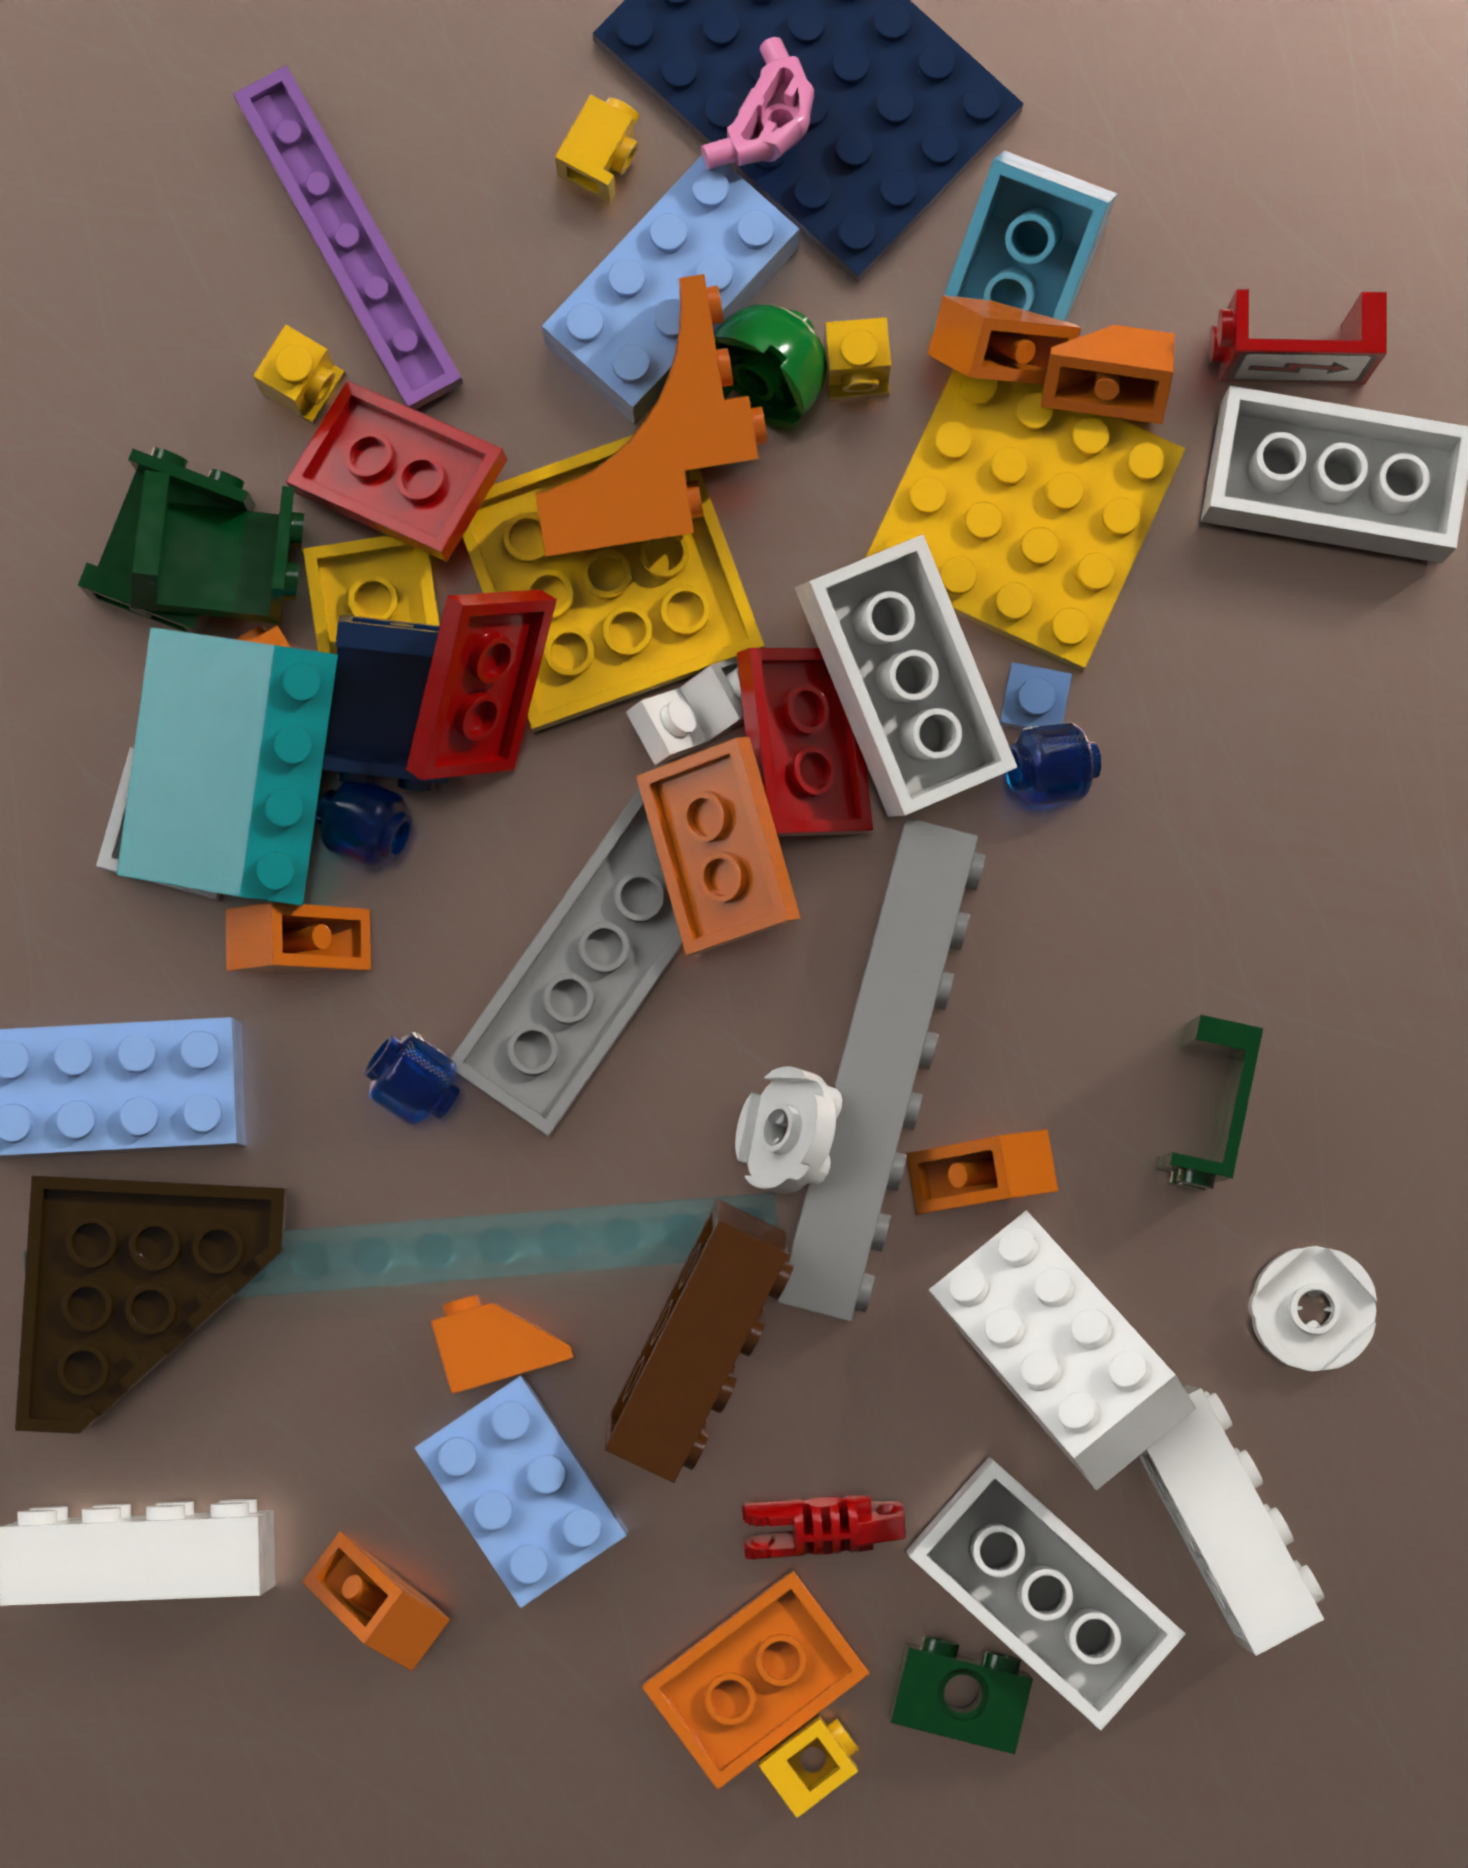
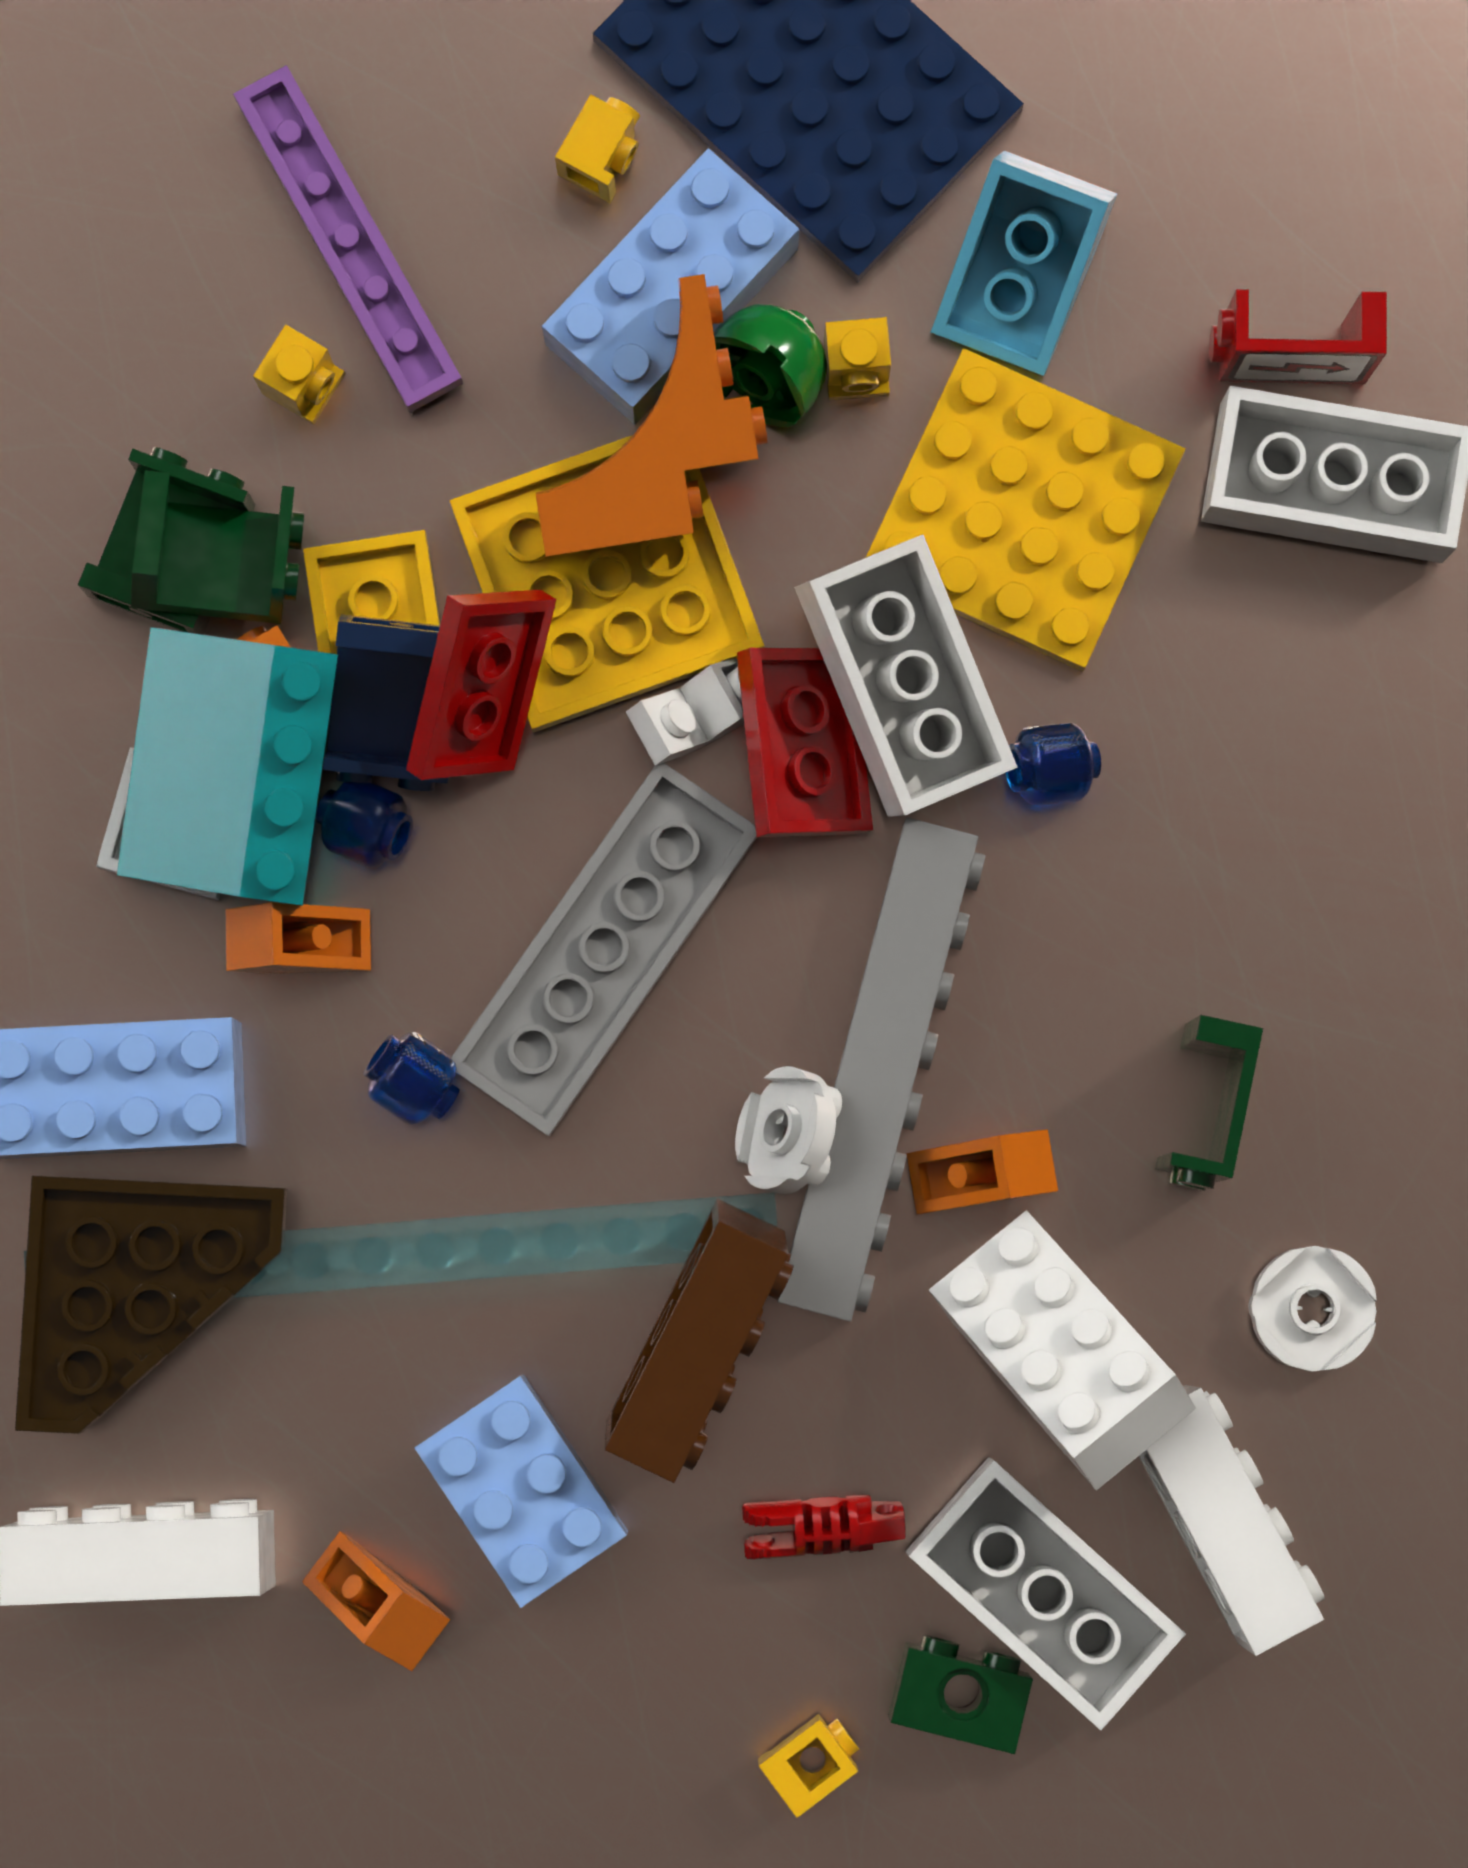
(397, 470): red plate -> none
(492, 1344): orange slope -> none
(718, 846): orange plate -> none
(755, 1679): orange plate -> none
(771, 116): bright pink piece -> none
(996, 339): orange slope -> none
(1034, 696): medium blue plate -> none
(1112, 374): orange slope -> none

